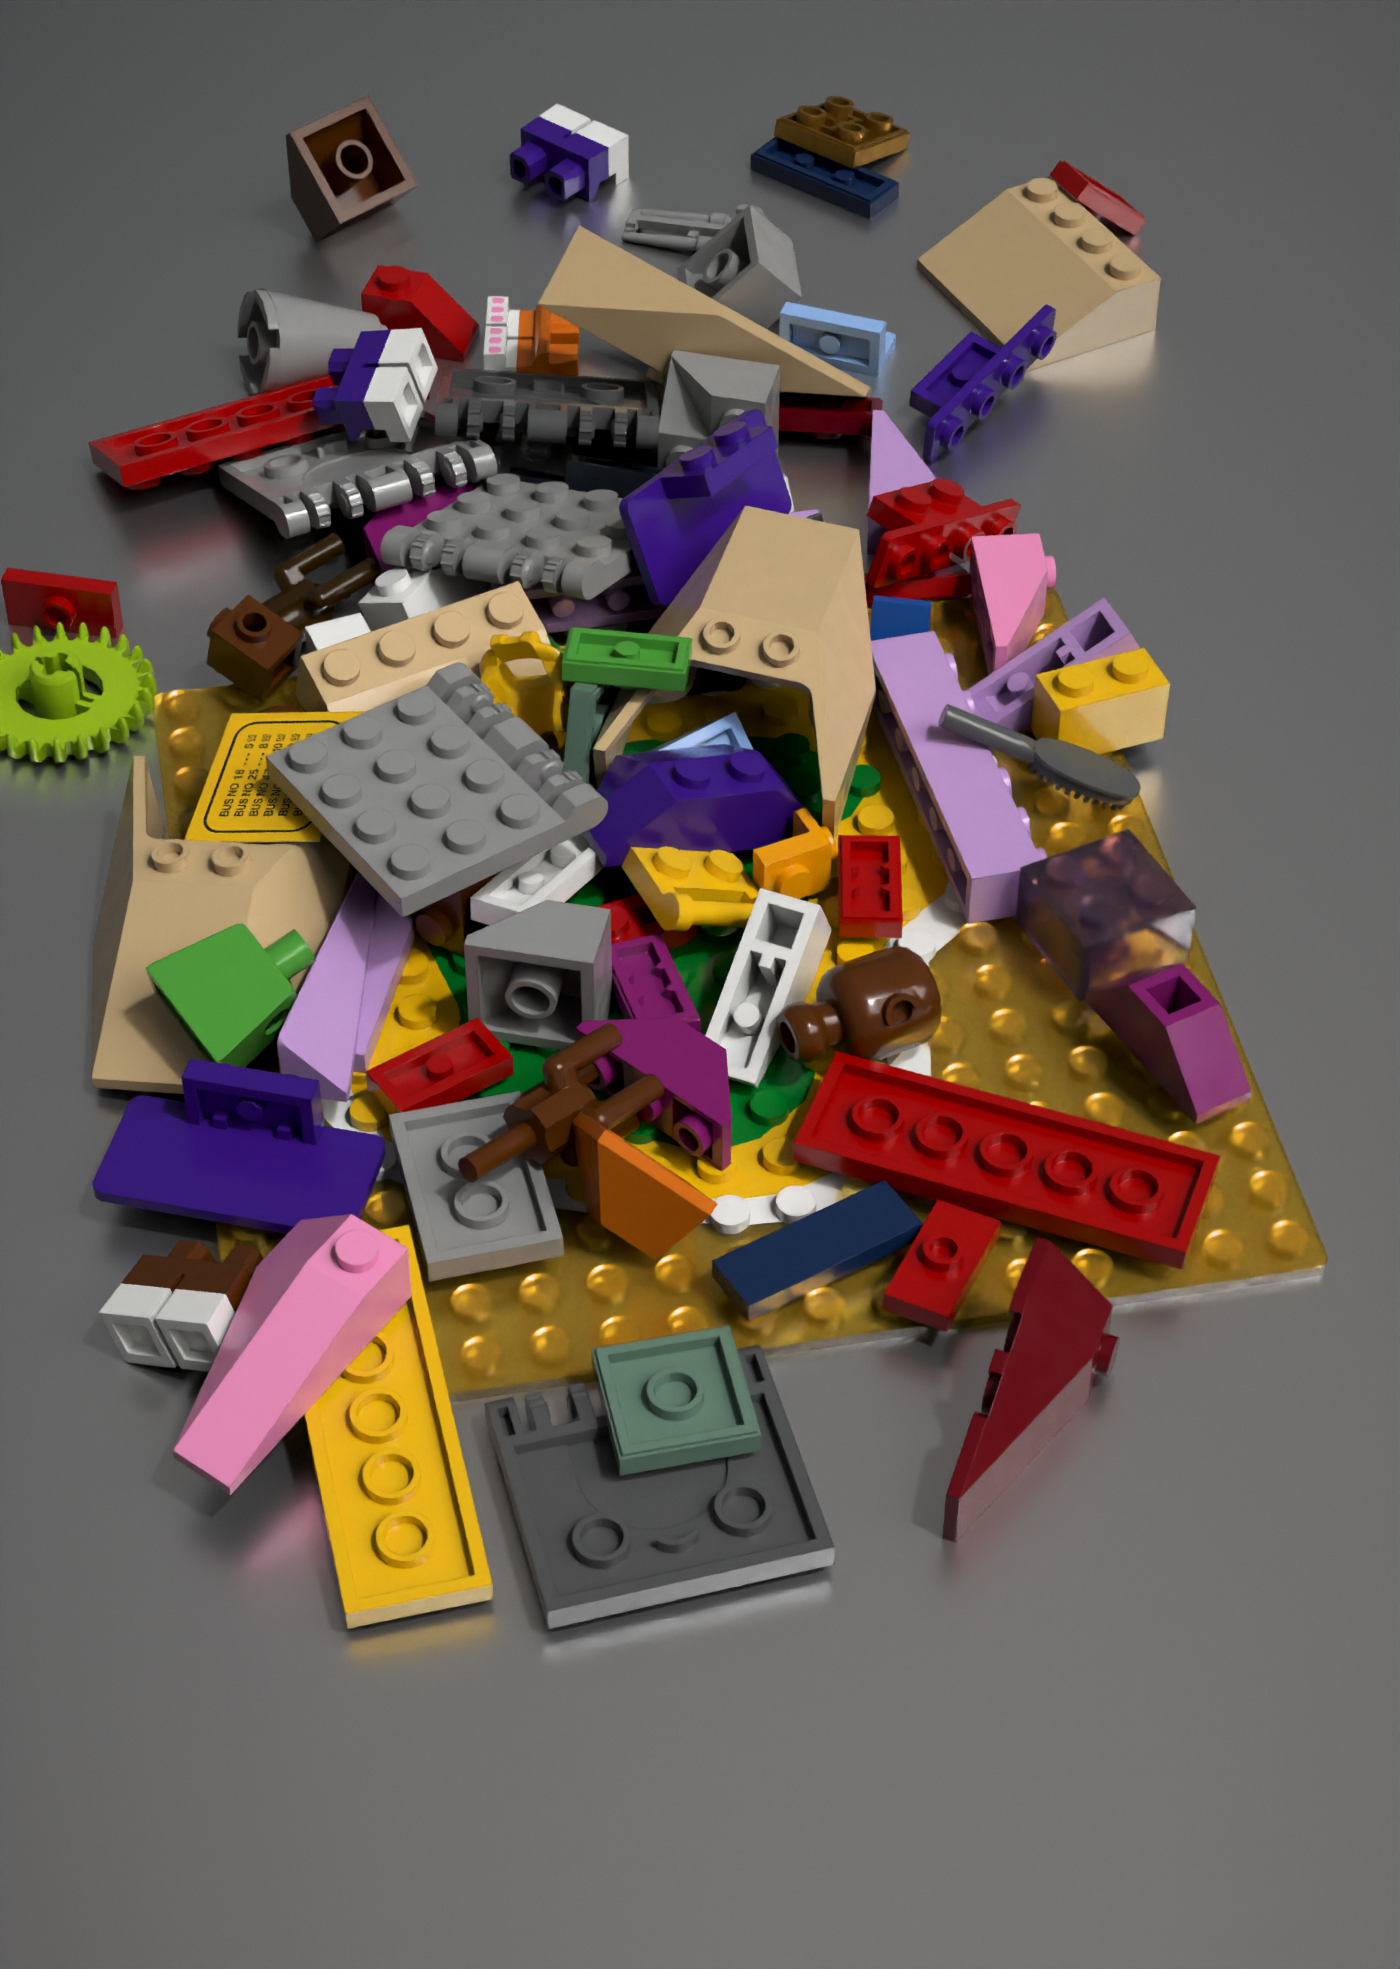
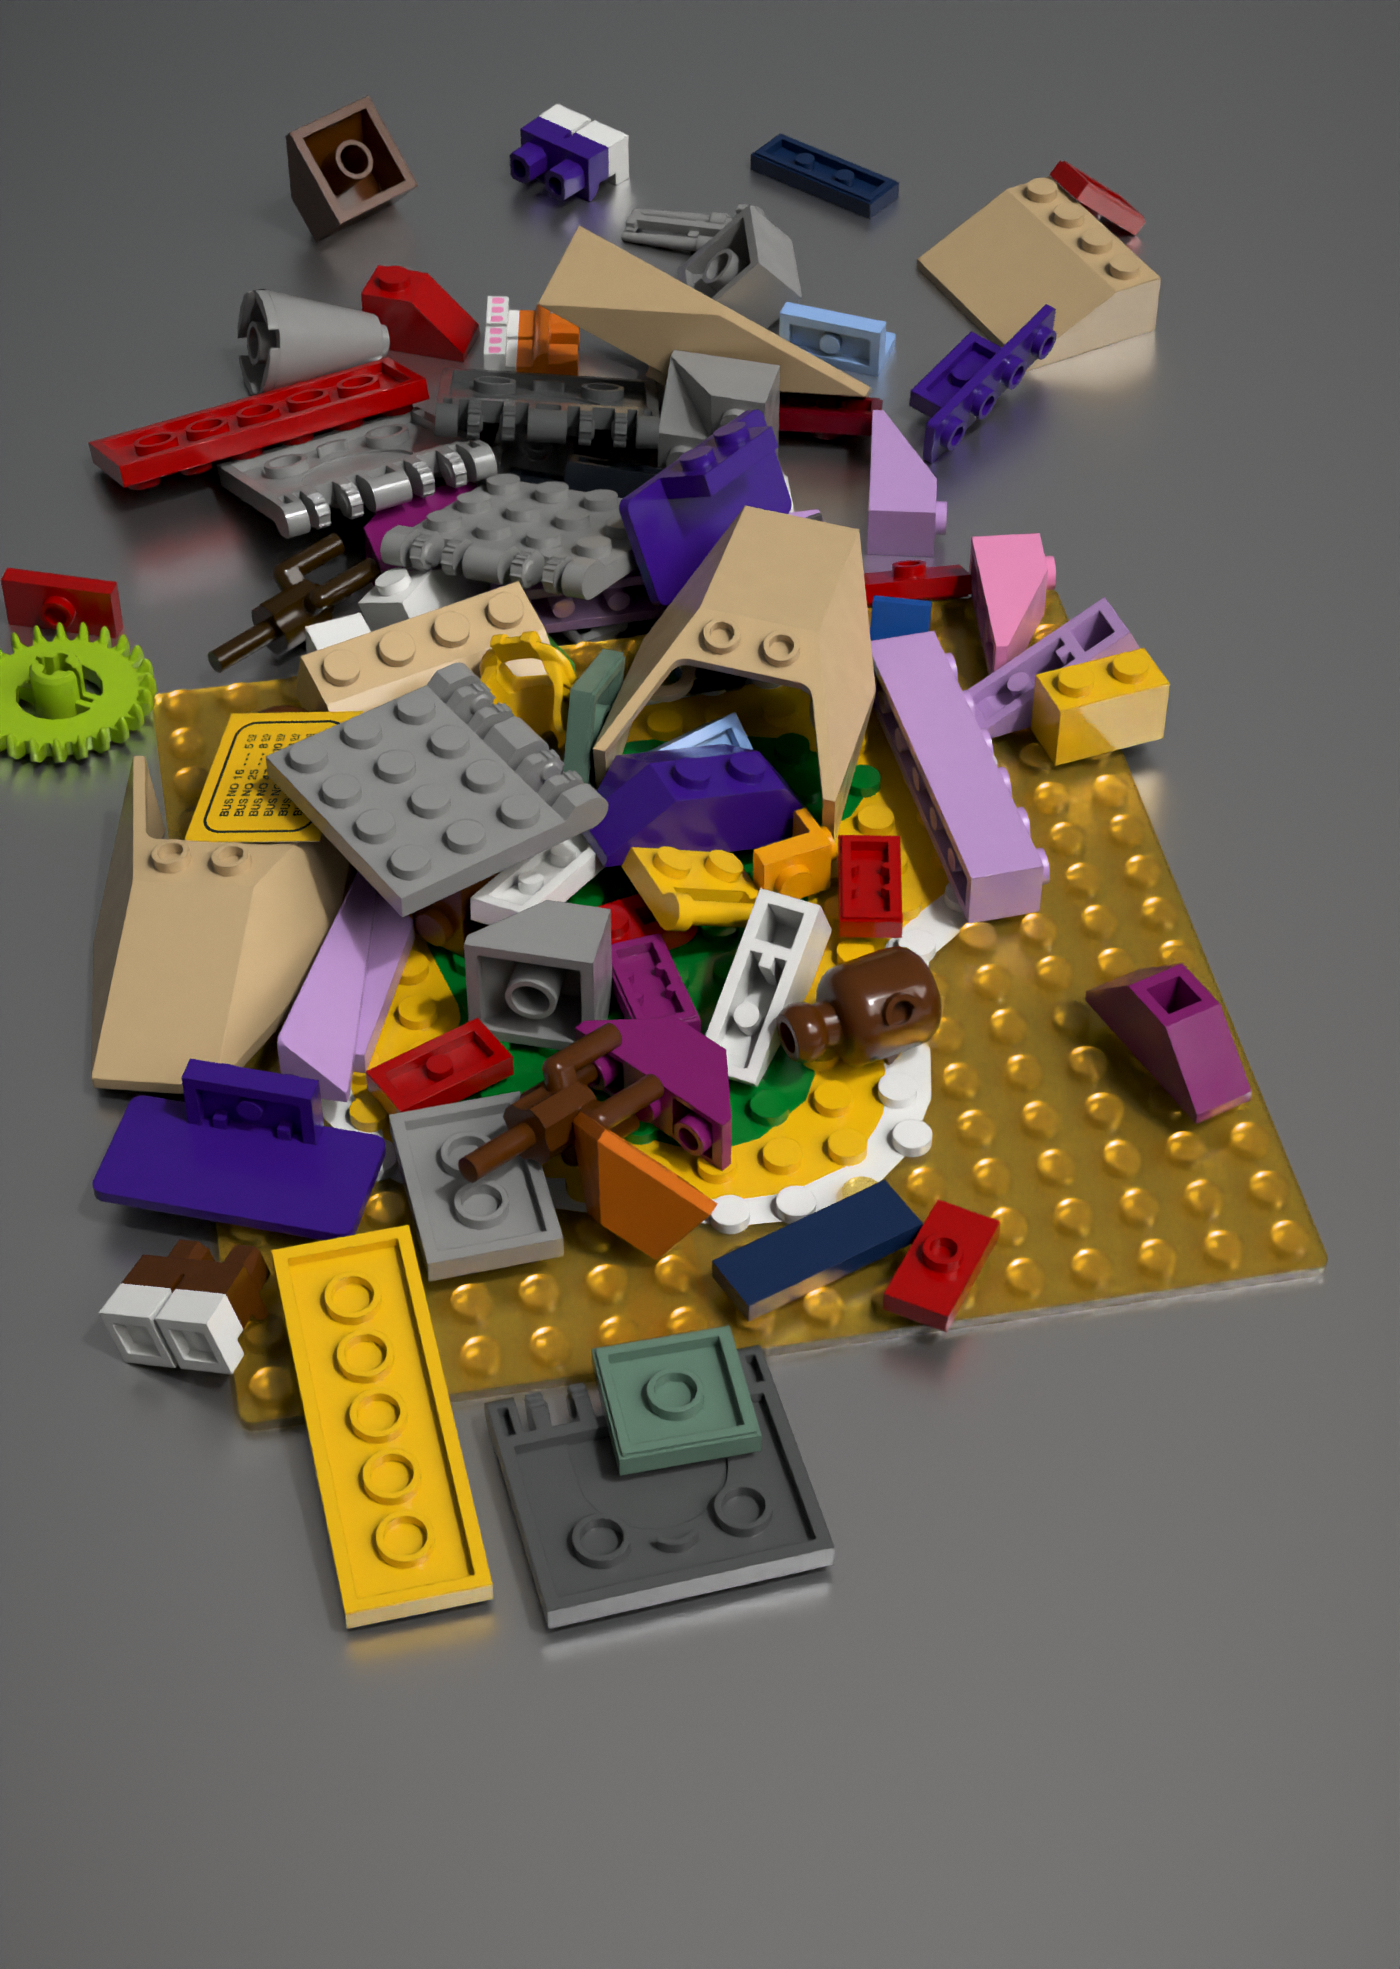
(231, 991): bright green torso -> none
(253, 647): reddish brown brick -> none
(290, 1339): bright pink wedge -> none
(378, 384): hips -> none
(627, 659): bright green plate -> none
(842, 132): pearl gold tile -> none
(931, 529): red bracket -> none
(1008, 1159): red plate -> none
(1034, 1384): dark red wedge -> none
(1055, 759): dark grey piece -> none
(1104, 912): brick -> none

